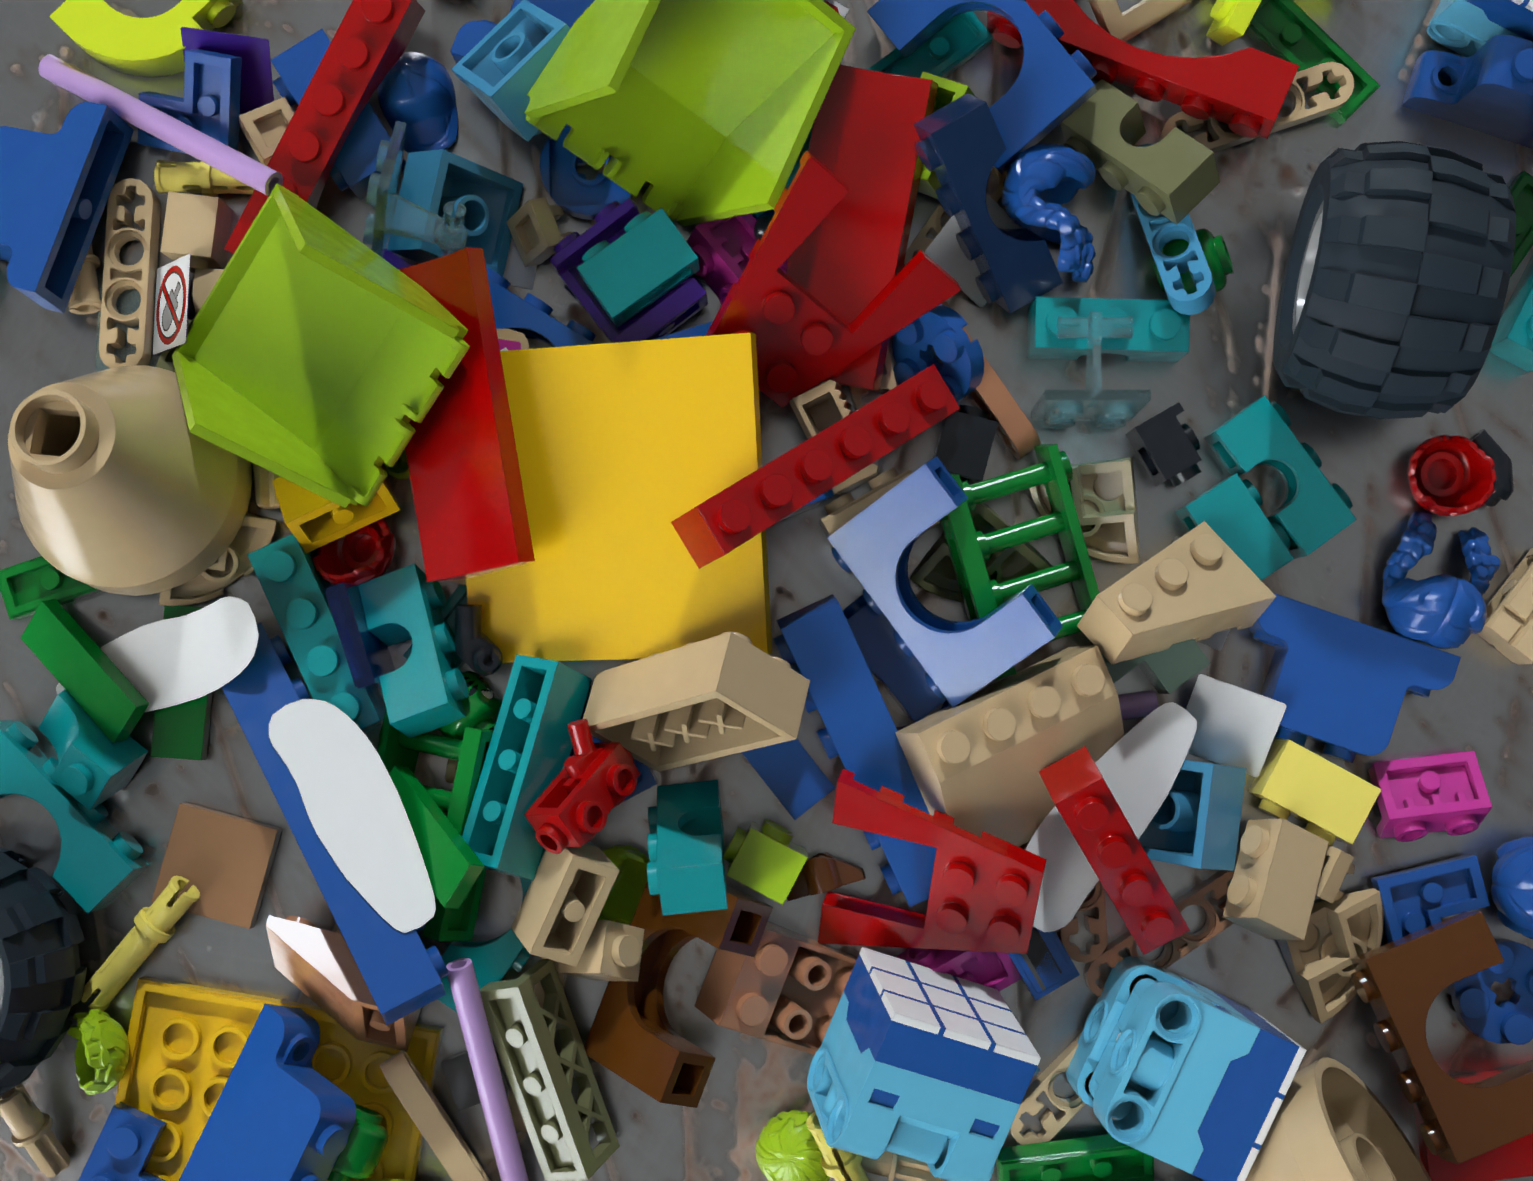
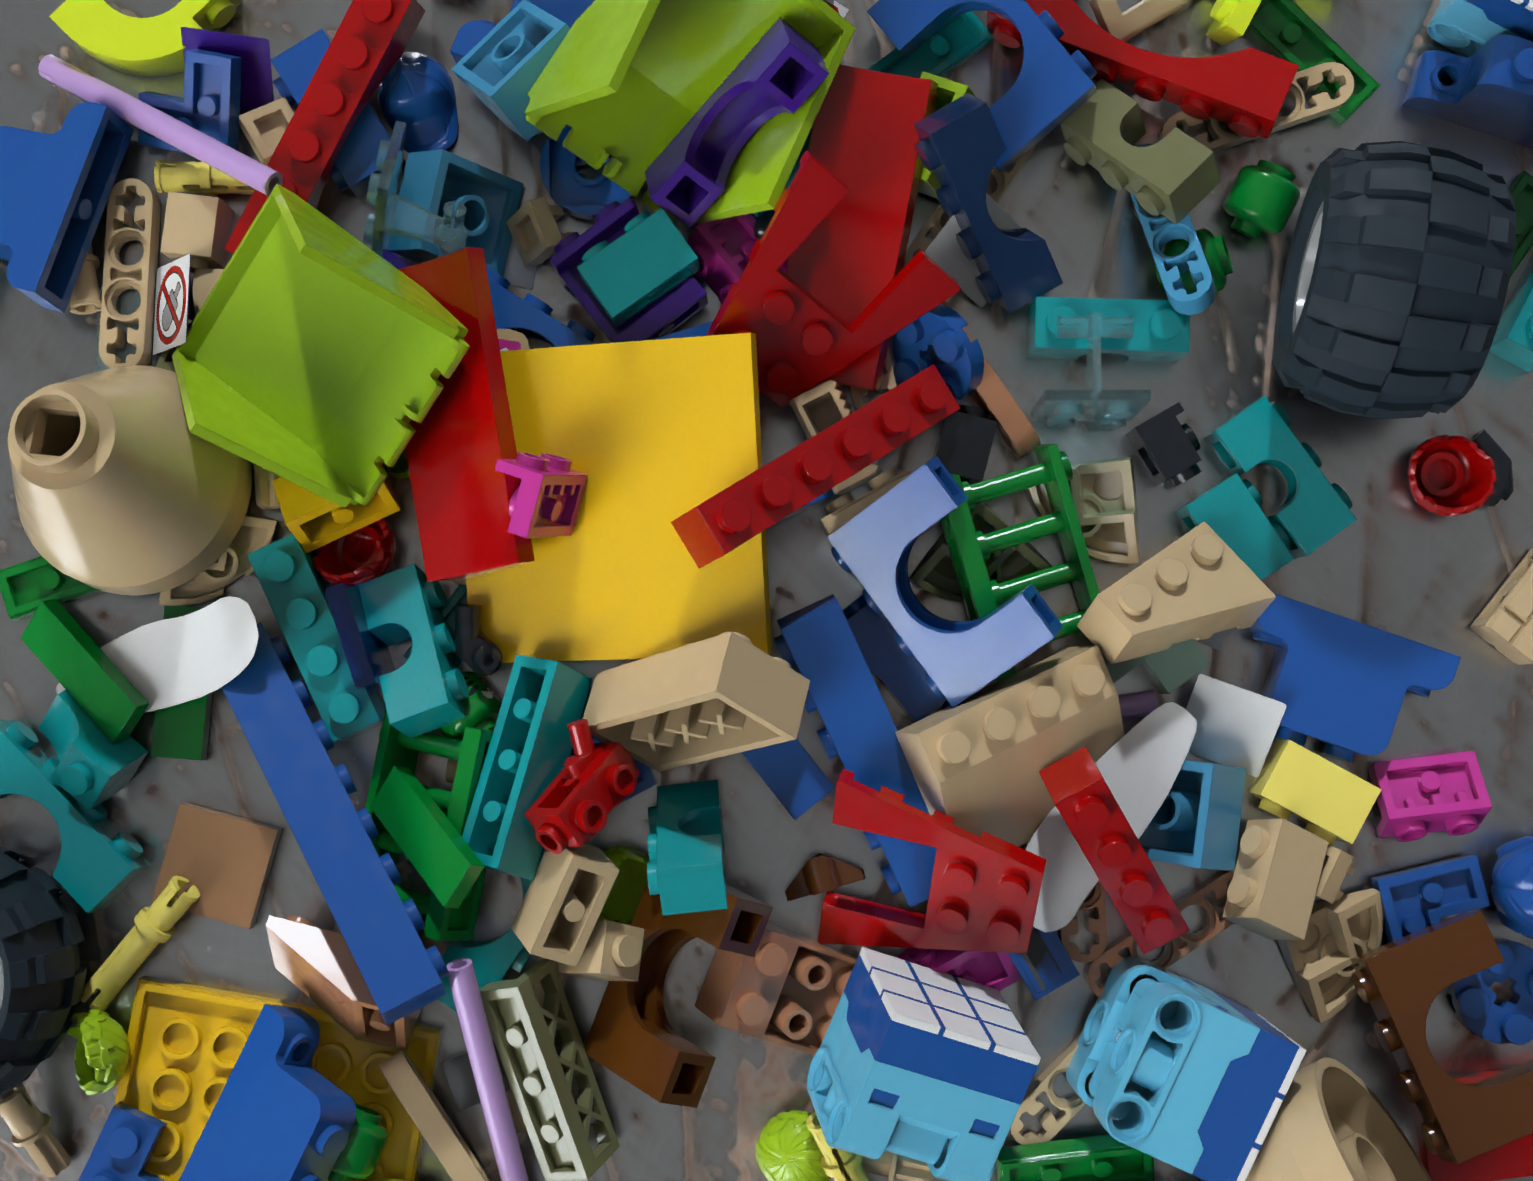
(355, 809): white sticker -> none
(546, 497): none -> bracket
(765, 859): lime brick -> none
(767, 82): none -> dark purple arch
(1033, 195): blue hair -> none
(1261, 199): none -> green head
(1437, 608): blue hair -> none

